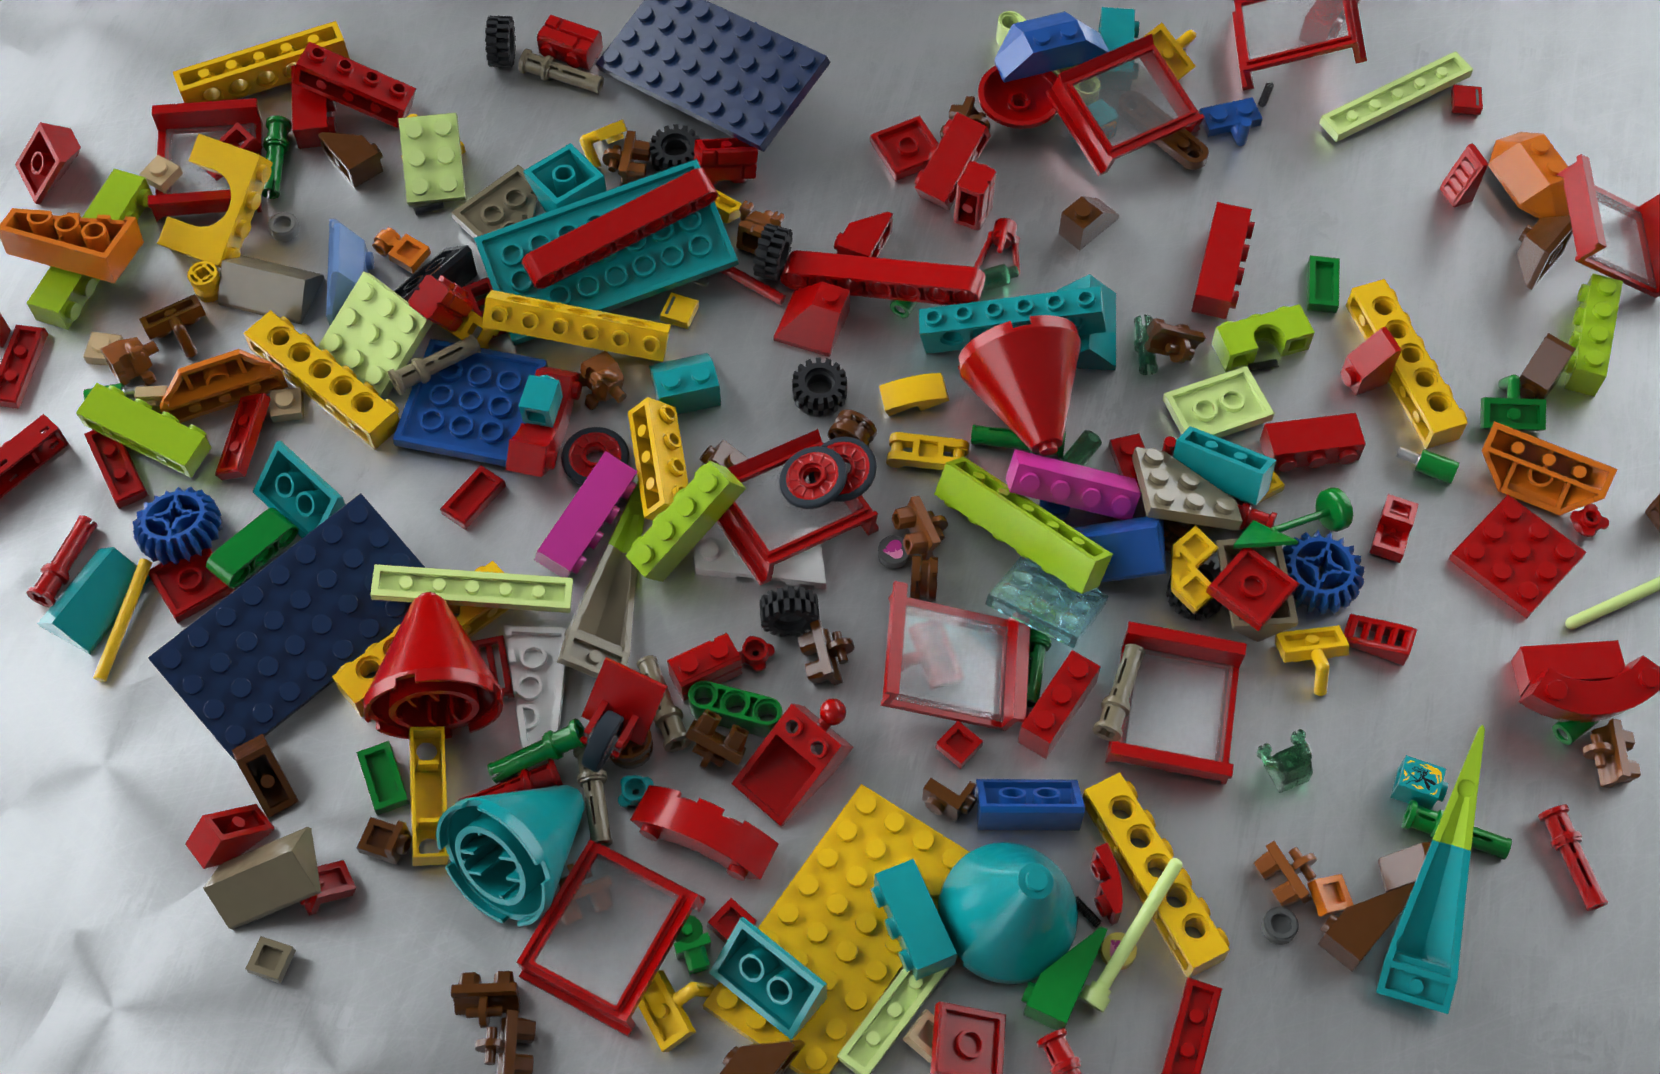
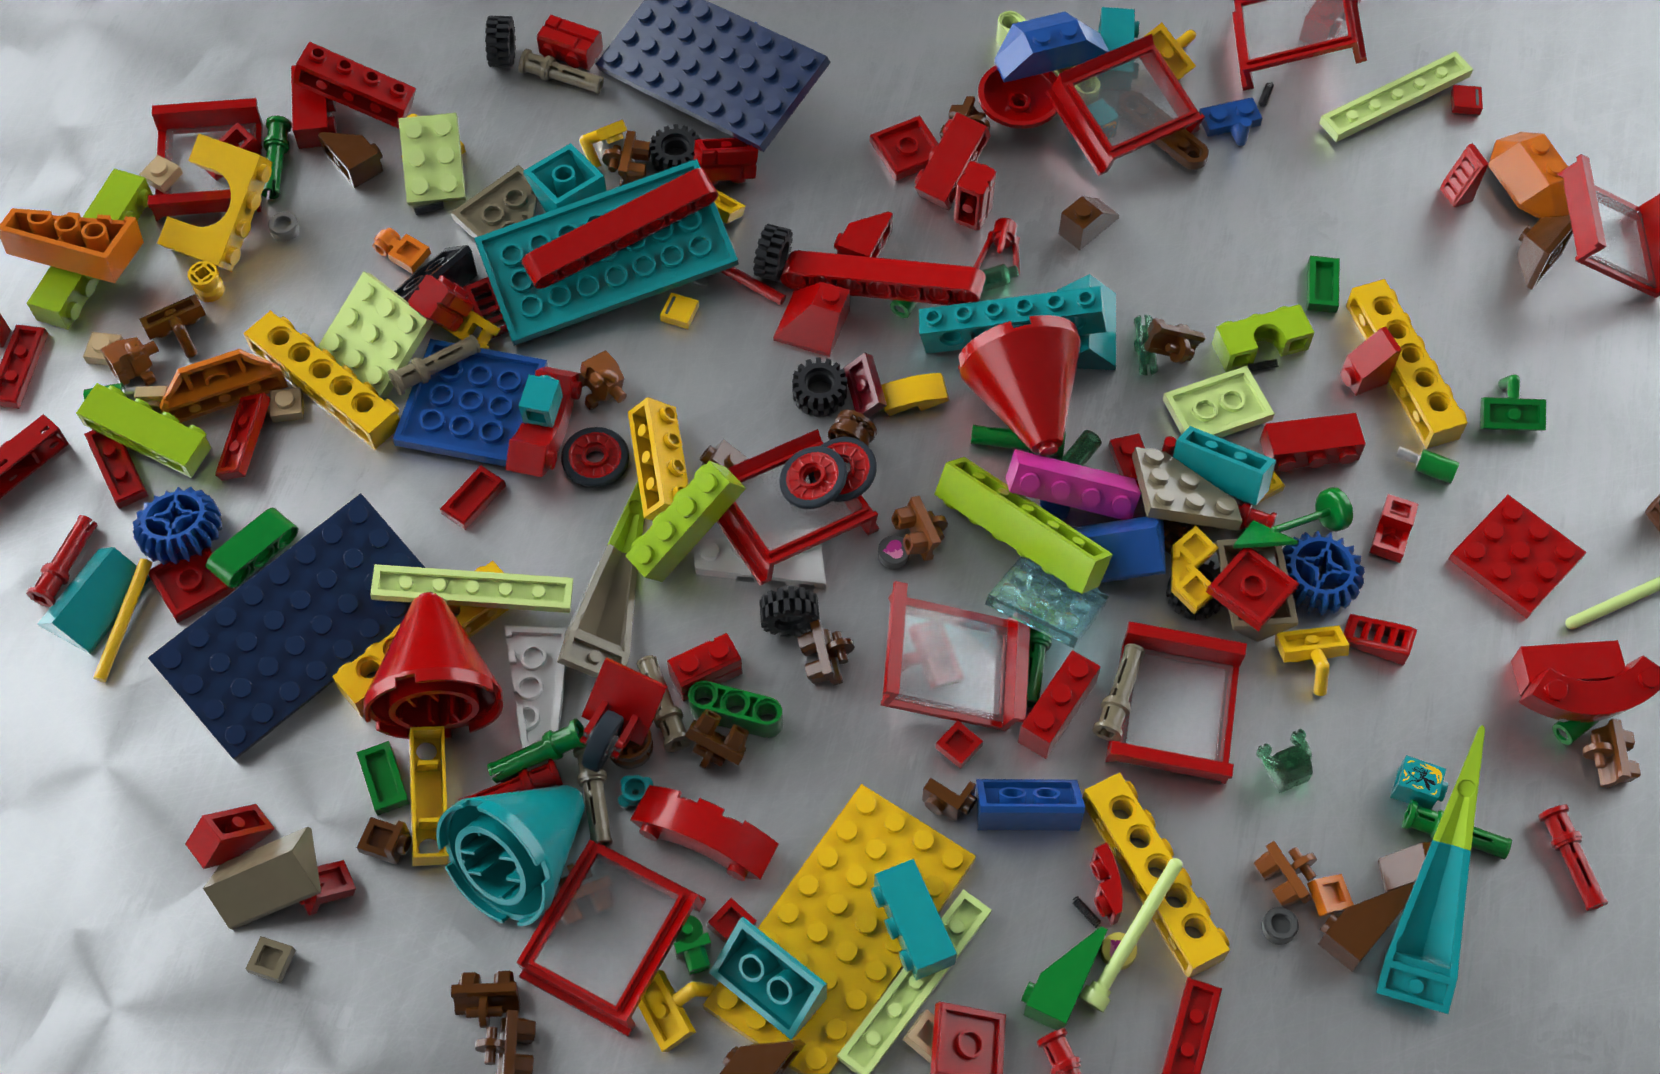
(46, 159): red slope -> none
(254, 67): yellow brick -> none
(265, 775): reddish brown slope -> none
(267, 286): dark tan slope -> none
(296, 490): teal slope -> none
(346, 263): medium blue wedge -> none
(488, 642): red tile -> none
(576, 325): yellow brick -> none
(586, 515): dark pink brick -> none
(687, 383): teal slope -> none
(752, 225): dark orange piece -> none
(756, 644): red plate -> none
(786, 766): red slope -> none
(865, 385): none -> dark red plate
(924, 578): reddish brown wheel -> none
(926, 450): yellow plate -> none
(1008, 912): teal cone -> none
(1222, 259): red brick -> none
(1543, 471): orange wedge -> none
(1545, 368): reddish brown slope -> none
(1586, 527): red plate -> none
(1593, 334): lime brick -> none

